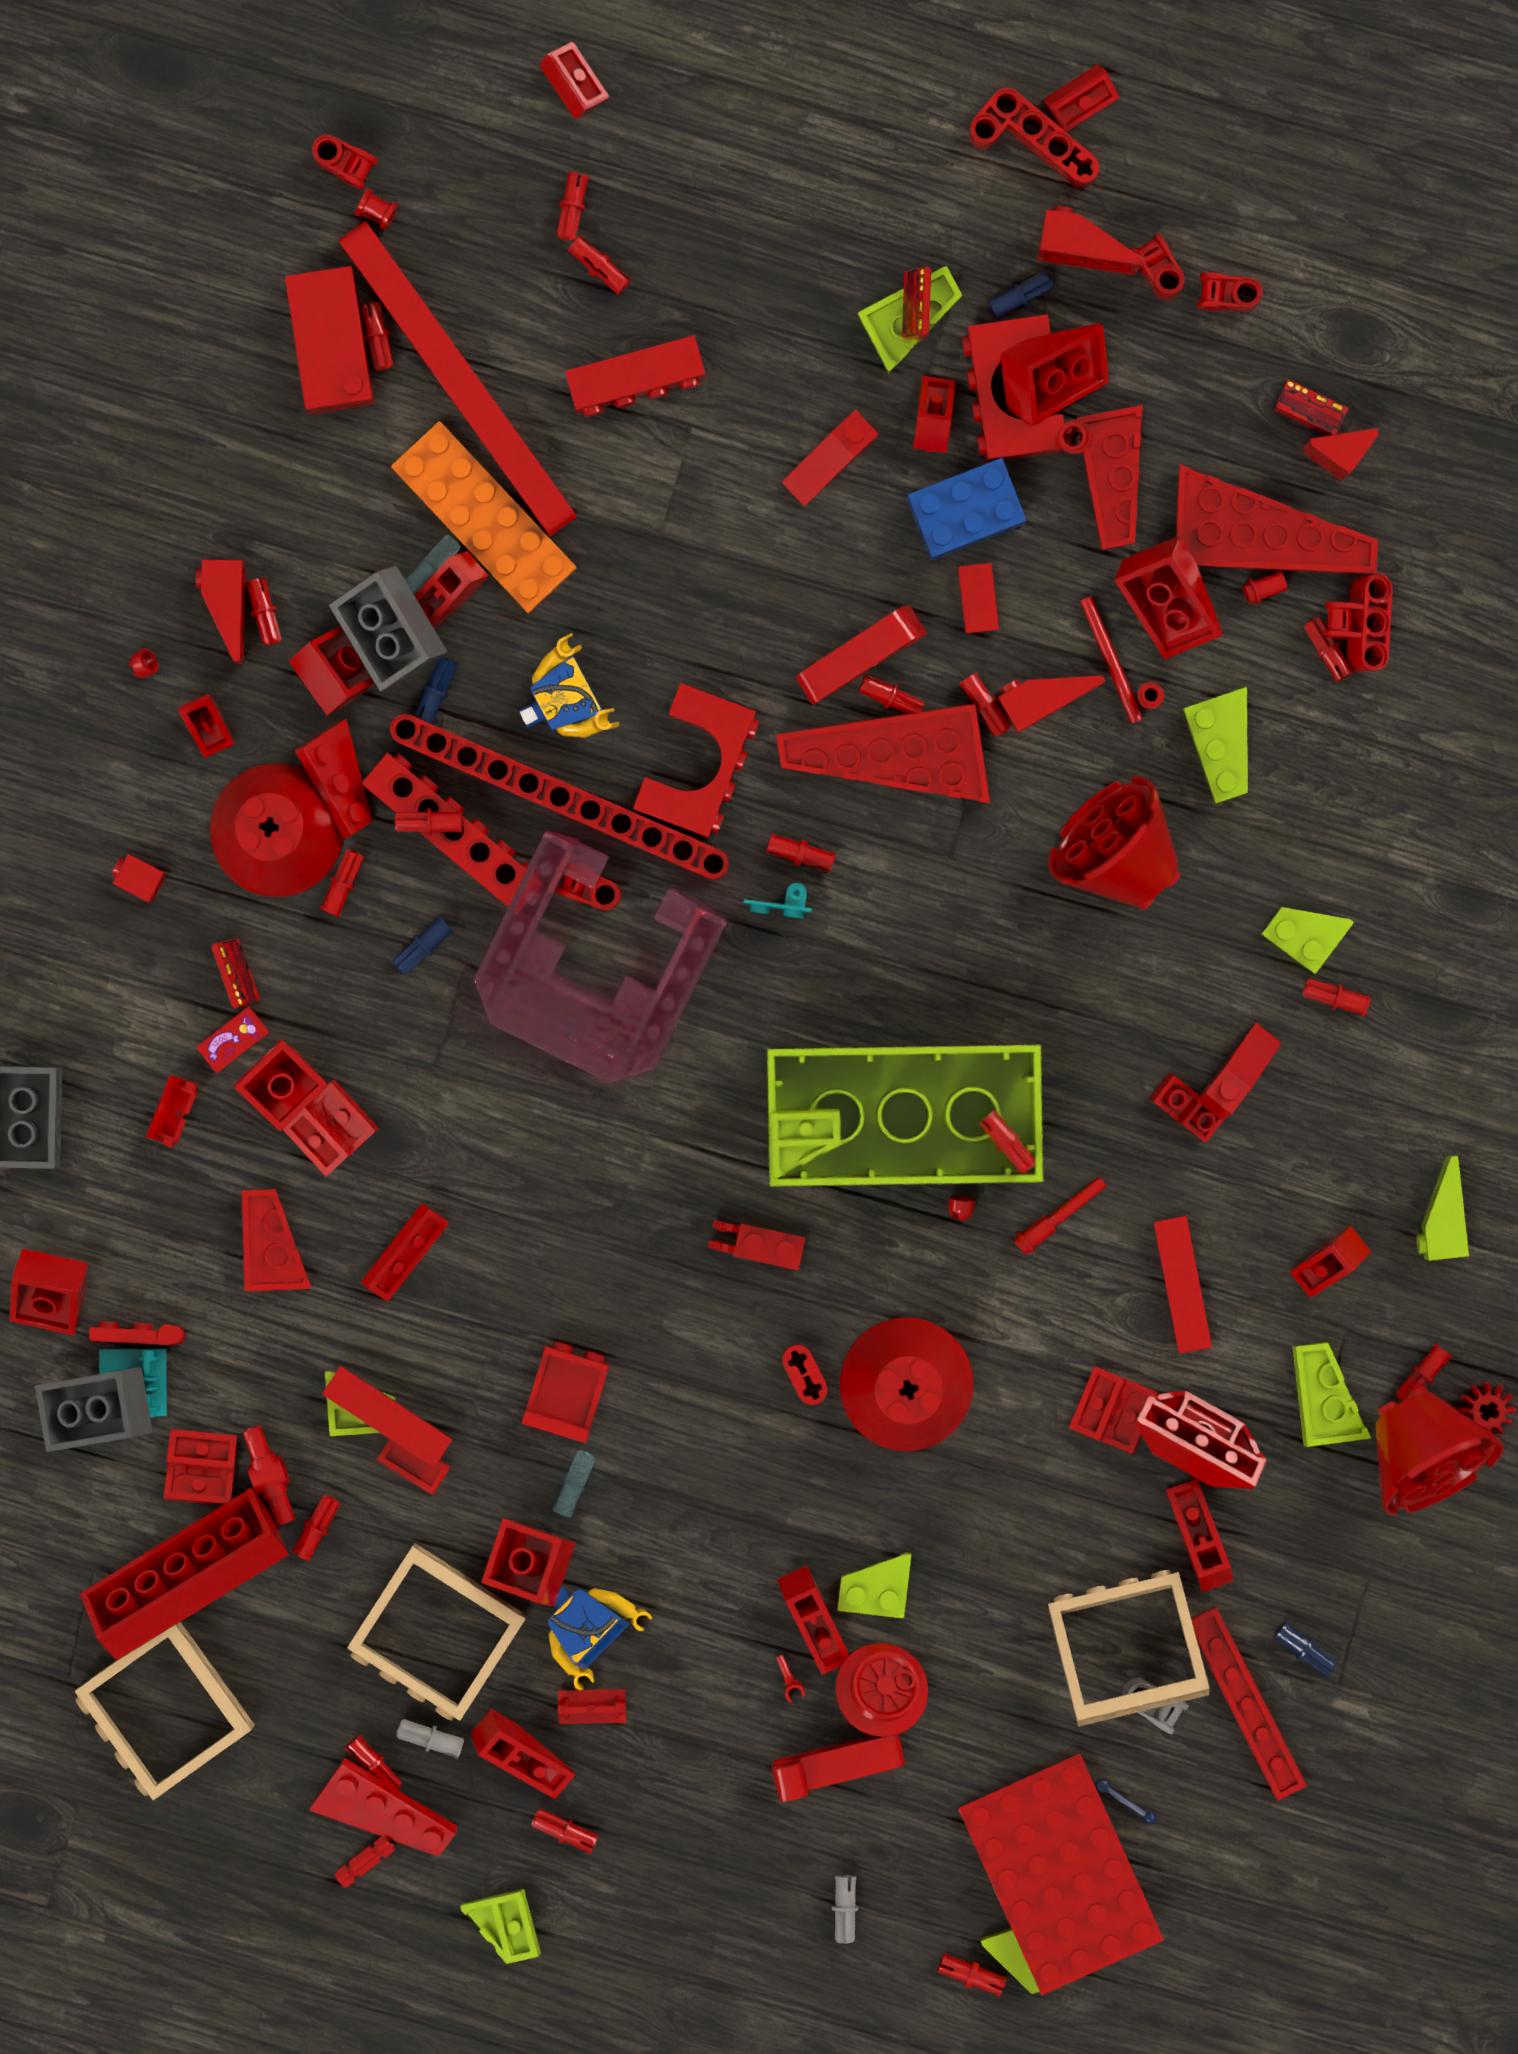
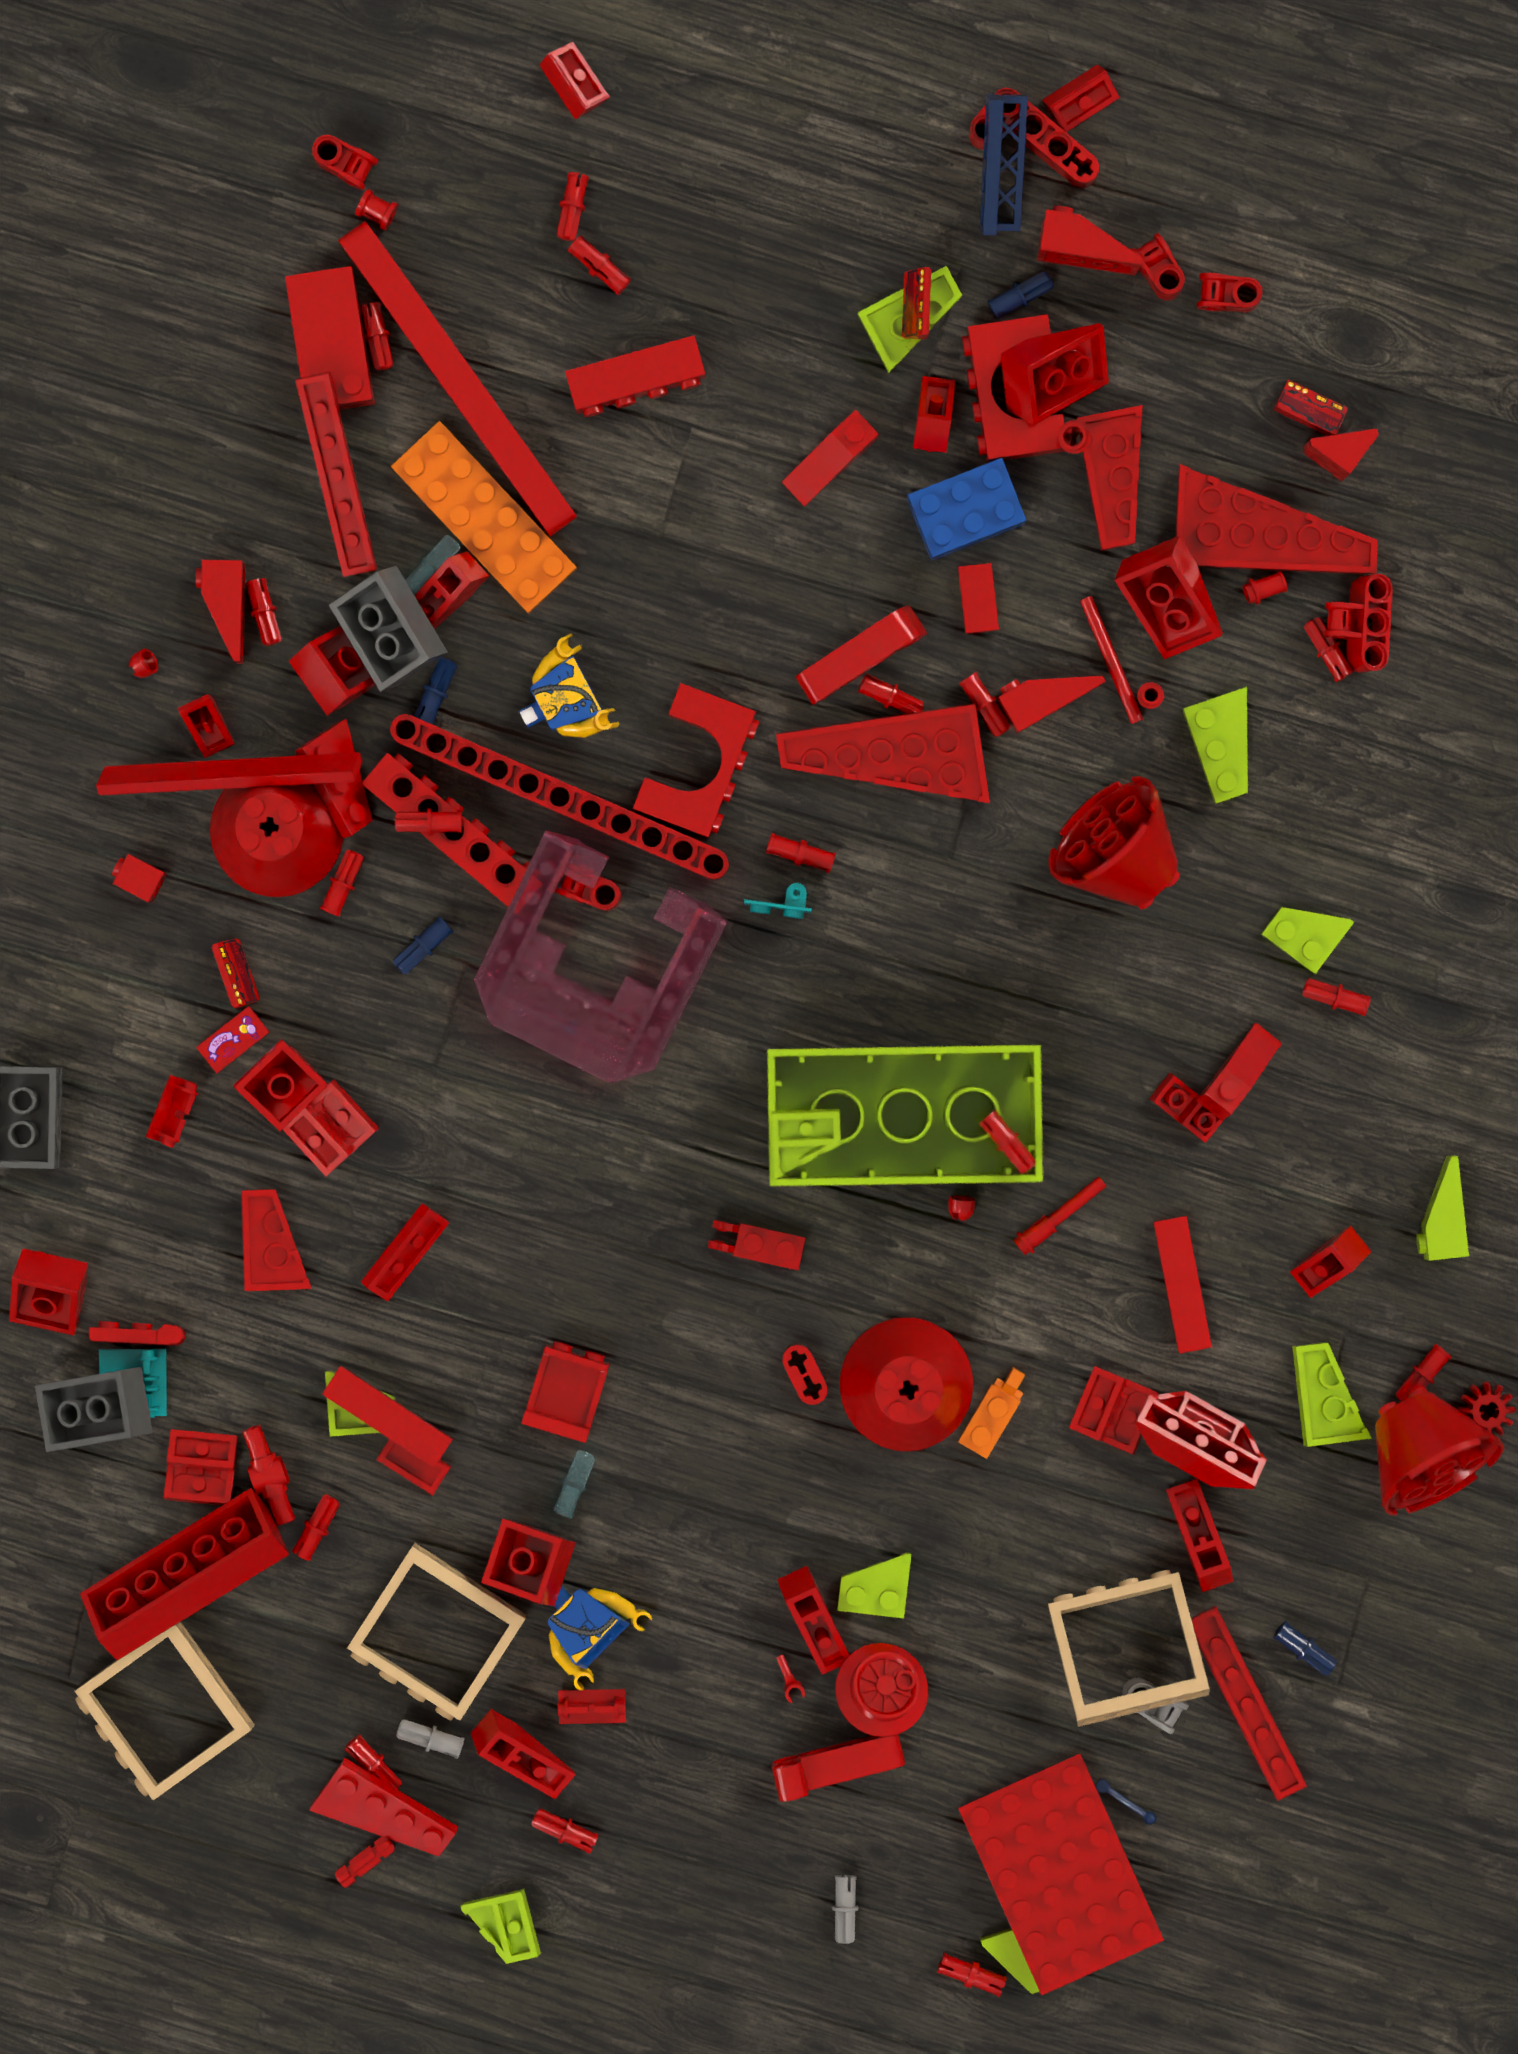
(229, 773): none -> red tile
(336, 474): none -> red plate
(991, 163): none -> dark blue fence
(993, 1414): none -> orange hinge

